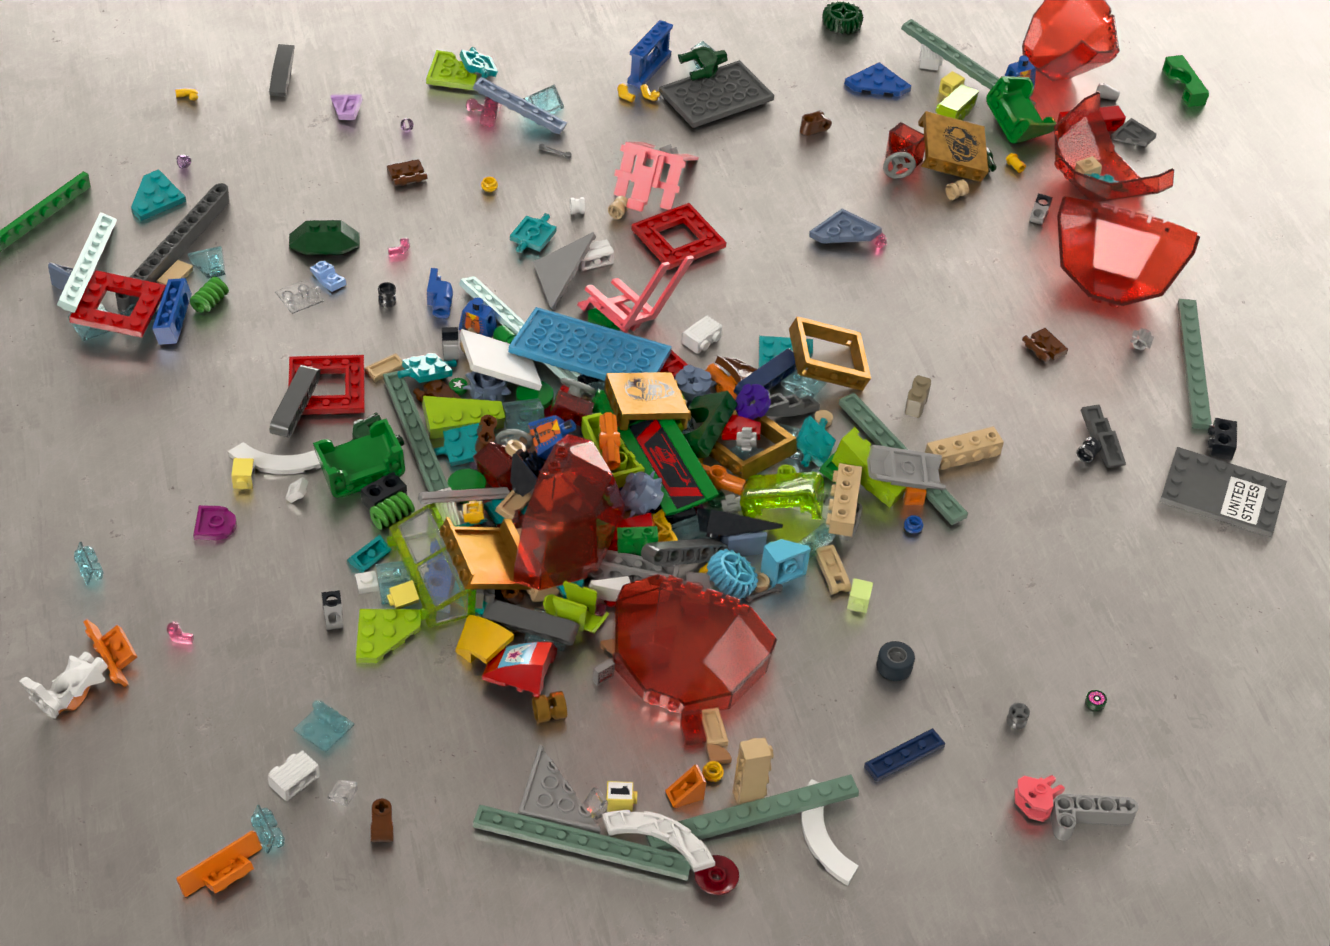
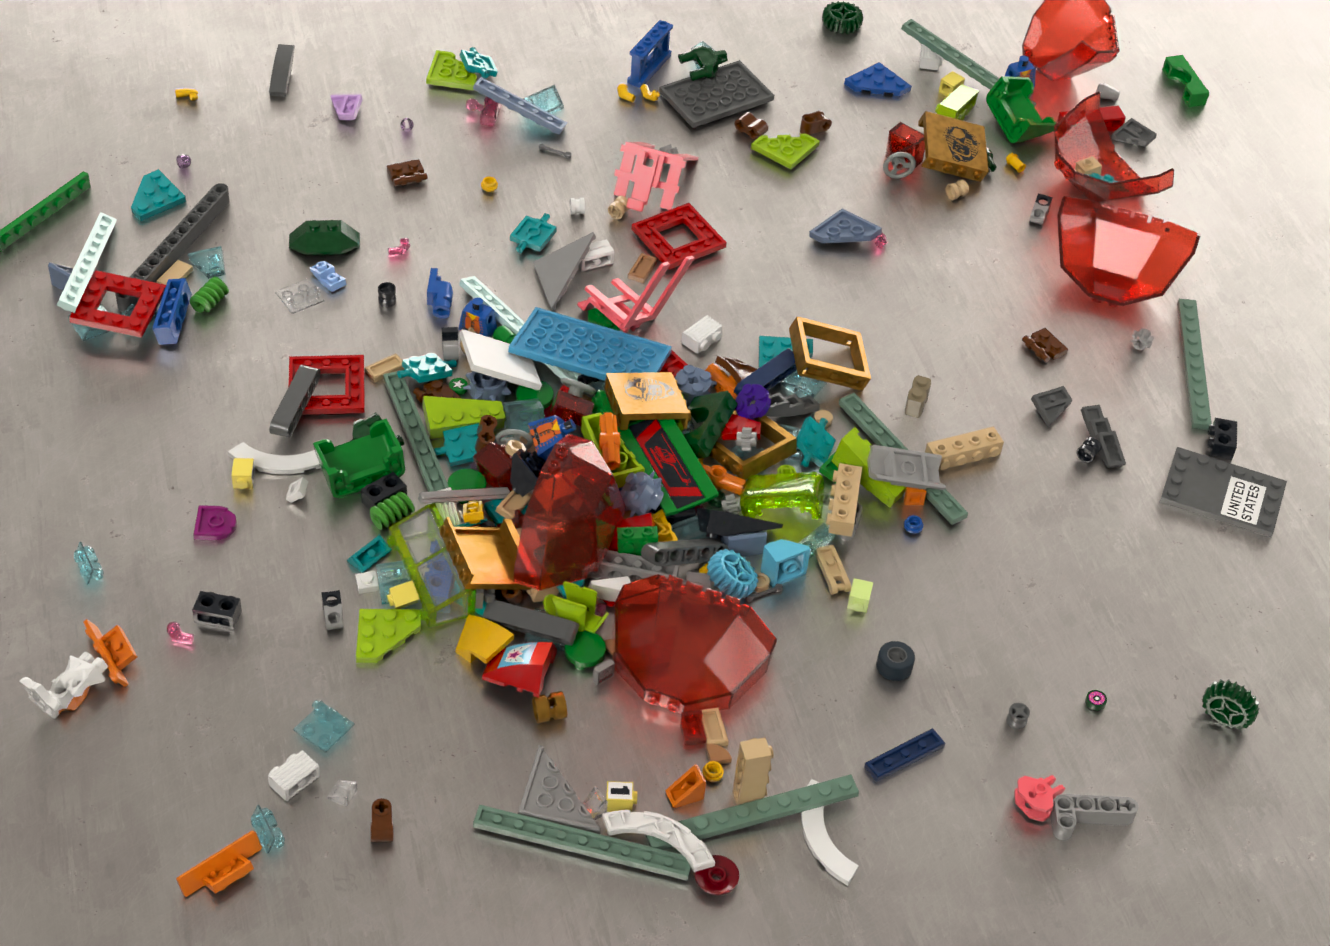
(217, 610): none -> black brick
(586, 650): none -> green tile
(642, 268): none -> medium nougat tile
(751, 125): none -> reddish brown axle
(786, 149): none -> lime plate
(1051, 403): none -> dark grey wing
(1230, 704): none -> dark green gear

